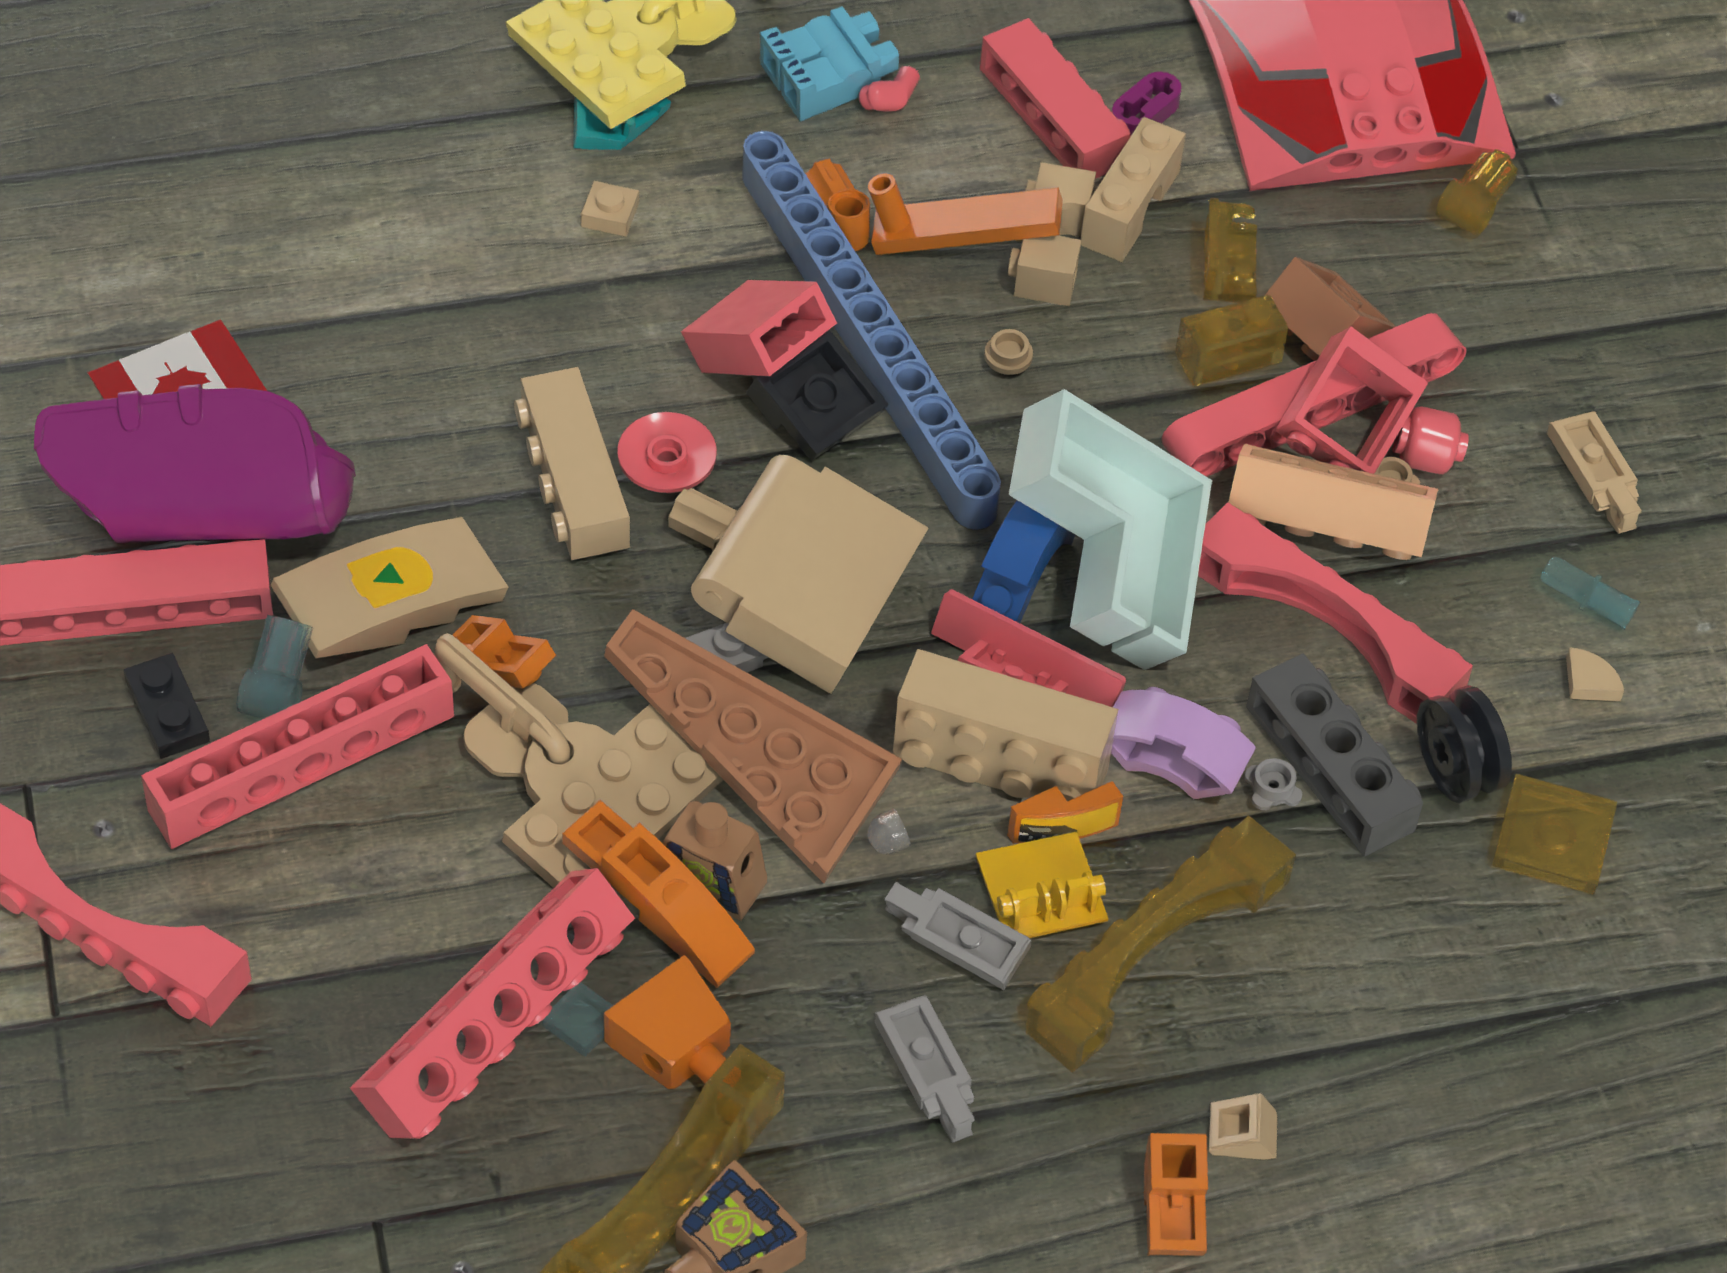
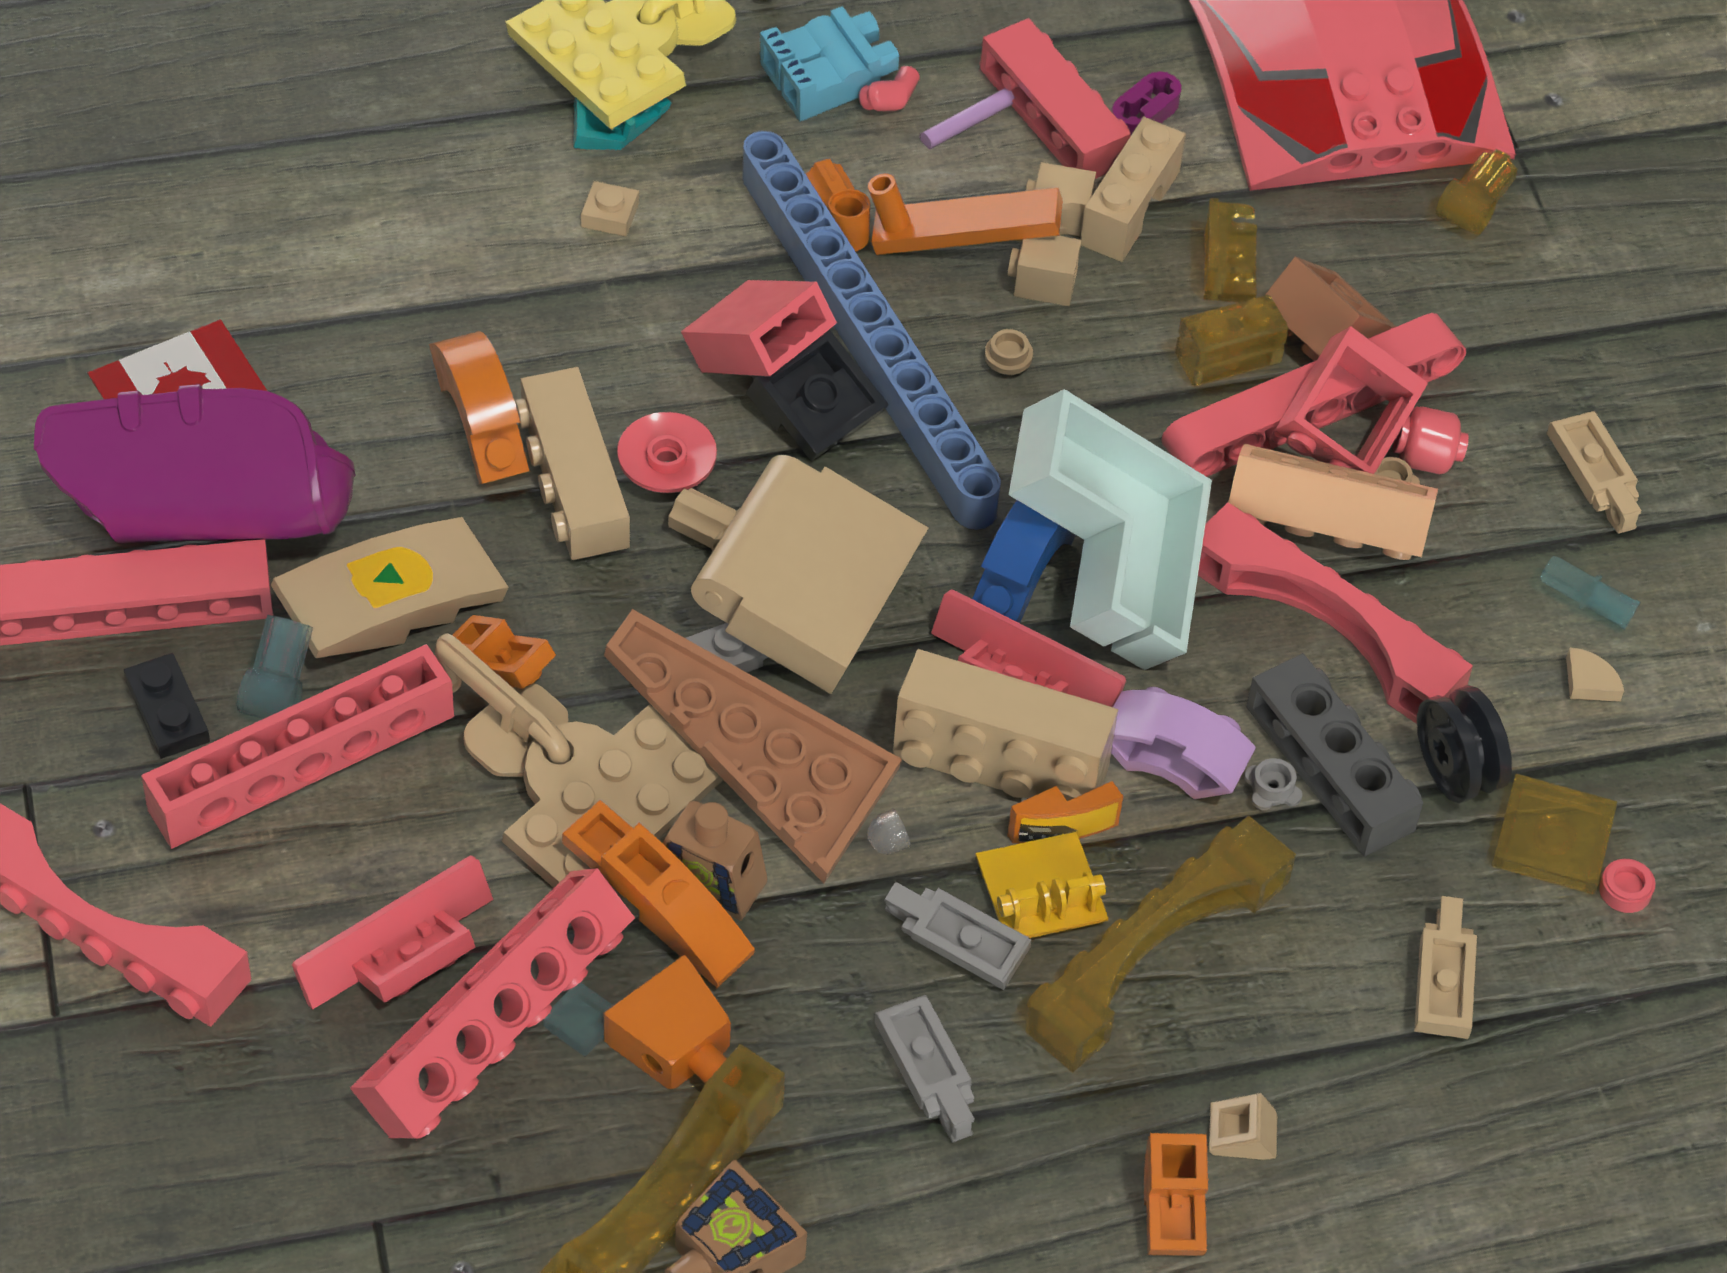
(400, 940): none -> coral bracket
(479, 387): none -> orange arch
(967, 118): none -> lavender piece
(1446, 974): none -> tan hinge
(1627, 885): none -> coral tile

